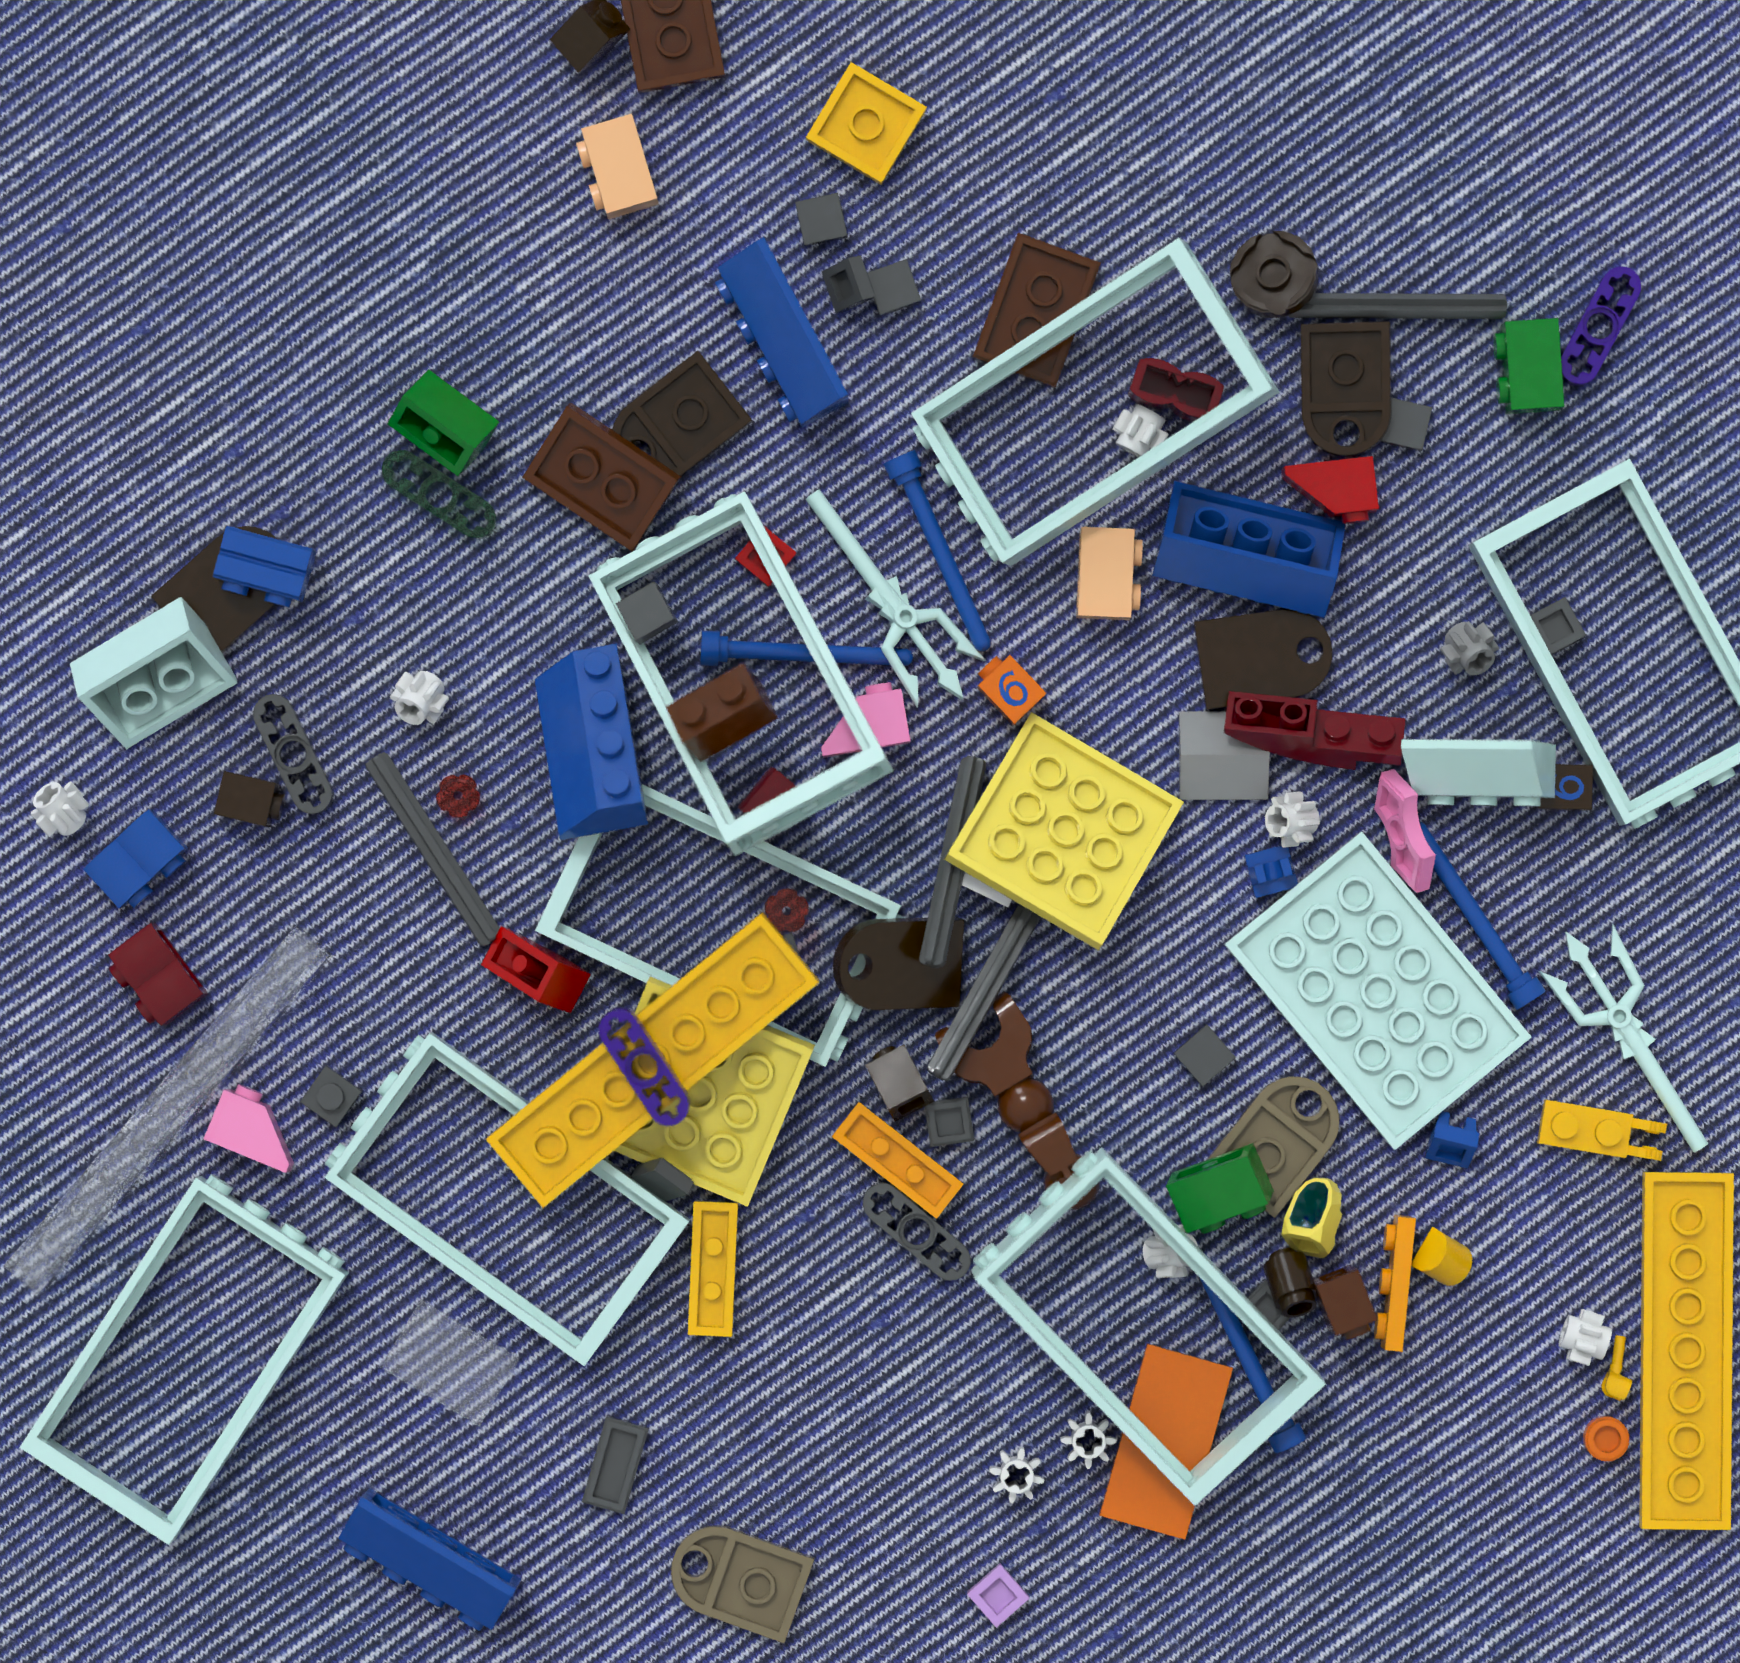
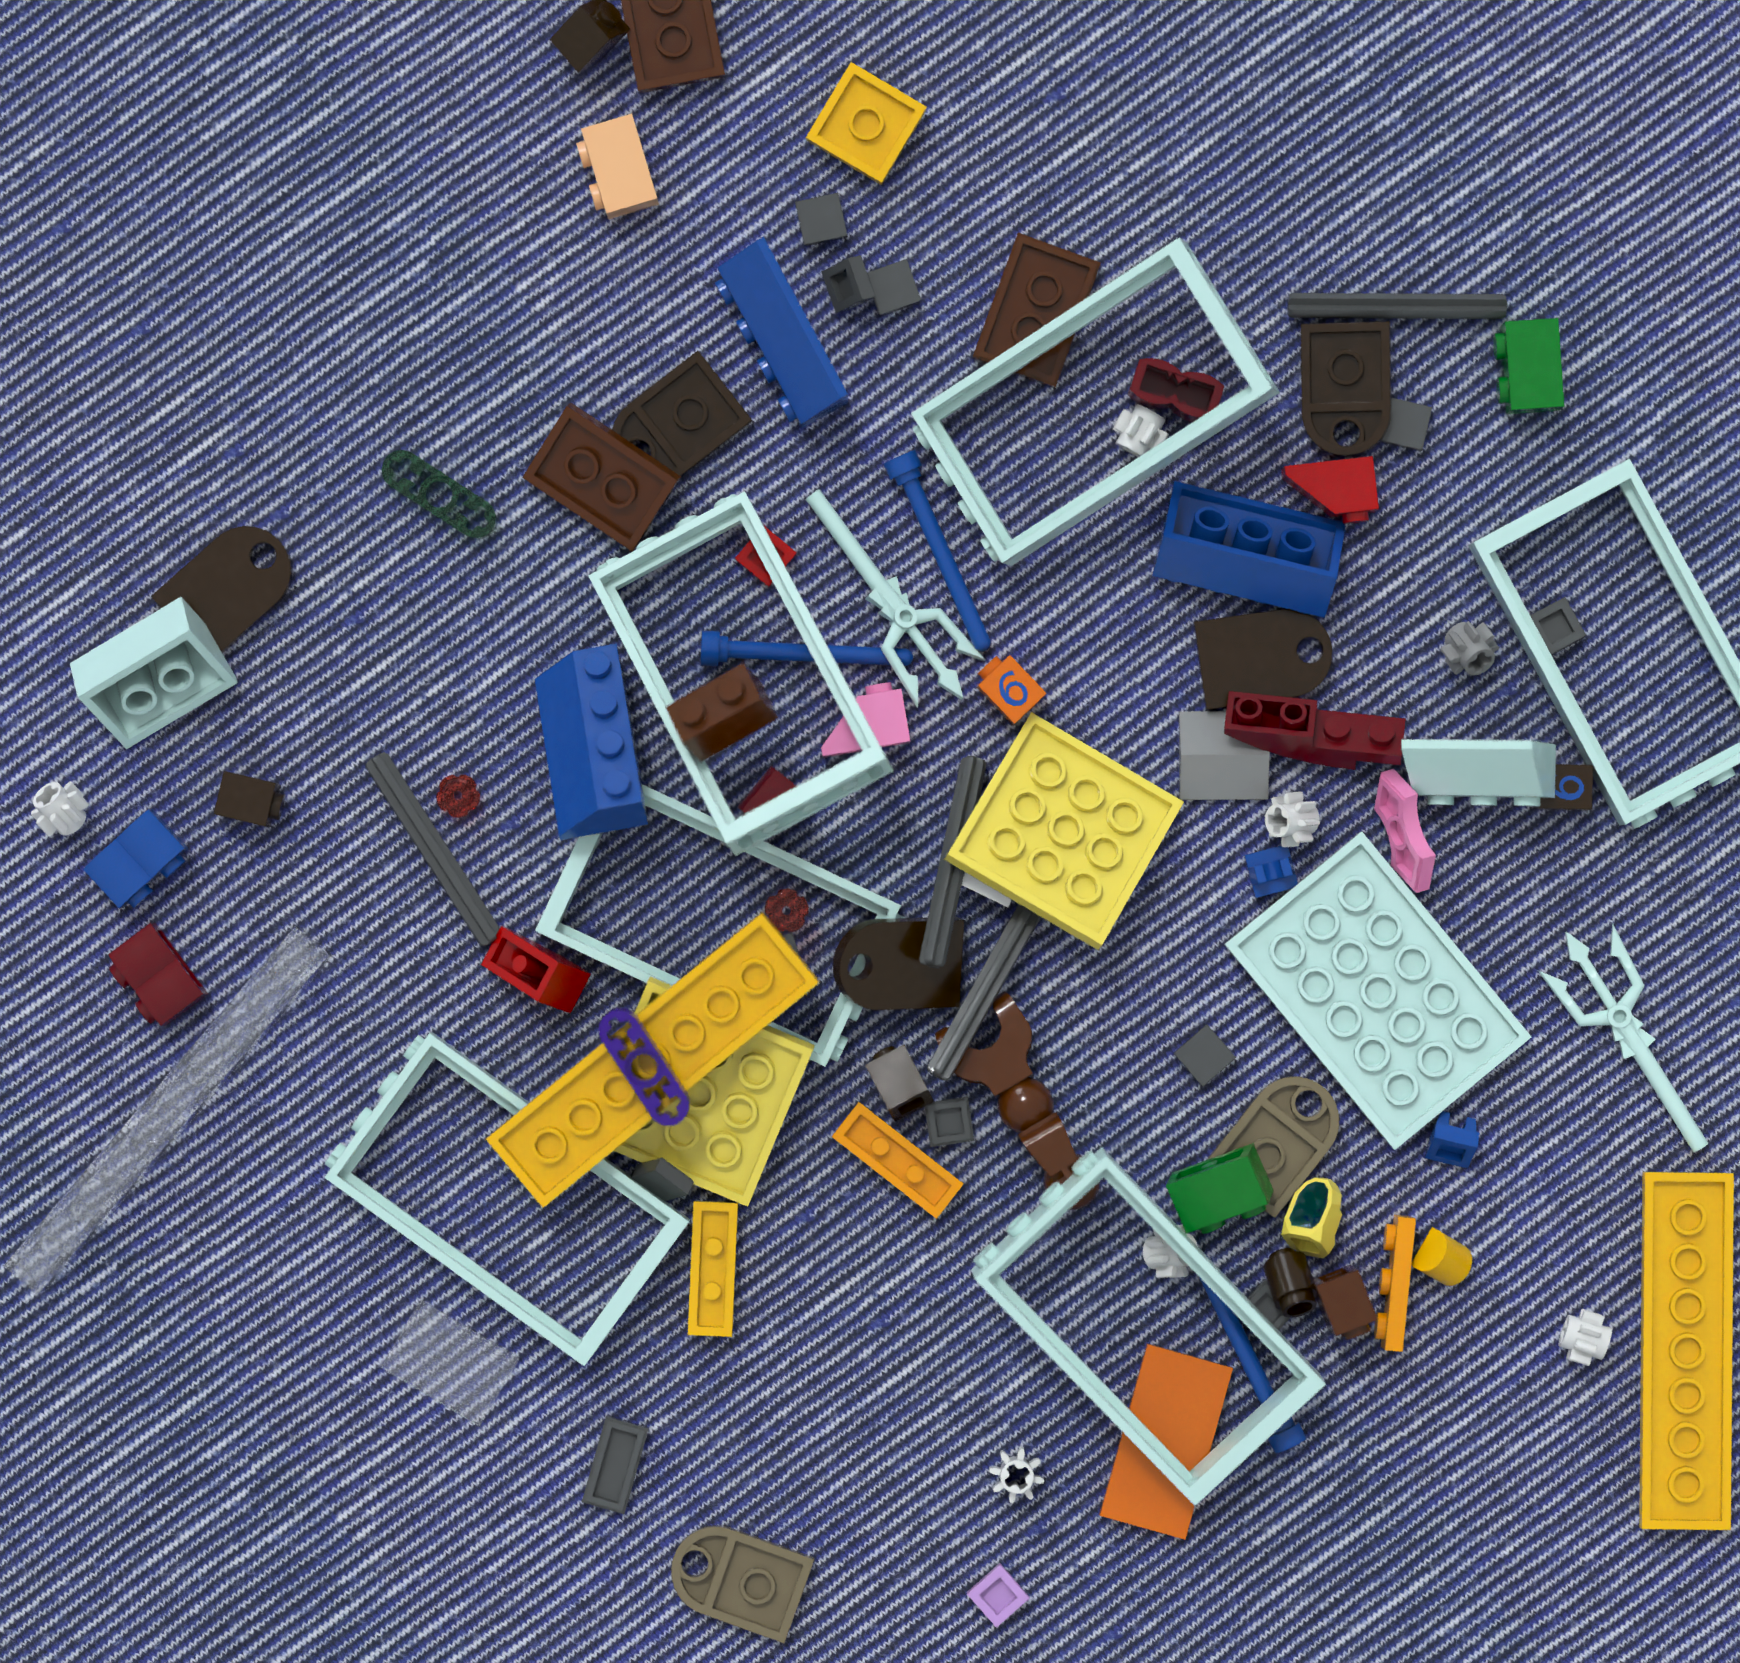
(106, 1489): light aqua door -> none
(249, 1128): bright pink slope -> none
(263, 565): blue brick -> none
(298, 788): dark grey beam -> none
(331, 1096): dark grey plate -> none
(419, 697): white gear -> none
(429, 1559): blue slope -> none
(443, 422): green brick -> none
(646, 612): dark grey tile -> none
(948, 1244): dark grey beam -> none
(1097, 1448): white gear -> none
(1106, 573): light nougat brick -> none
(1274, 274): dark brown tile -> none
(1521, 985): blue piece -> none
(1595, 1130): yellow hinge -> none
(1603, 291): dark purple beam -> none
(1606, 1438): orange tile -> none
(1614, 1384): yellow hand -> none

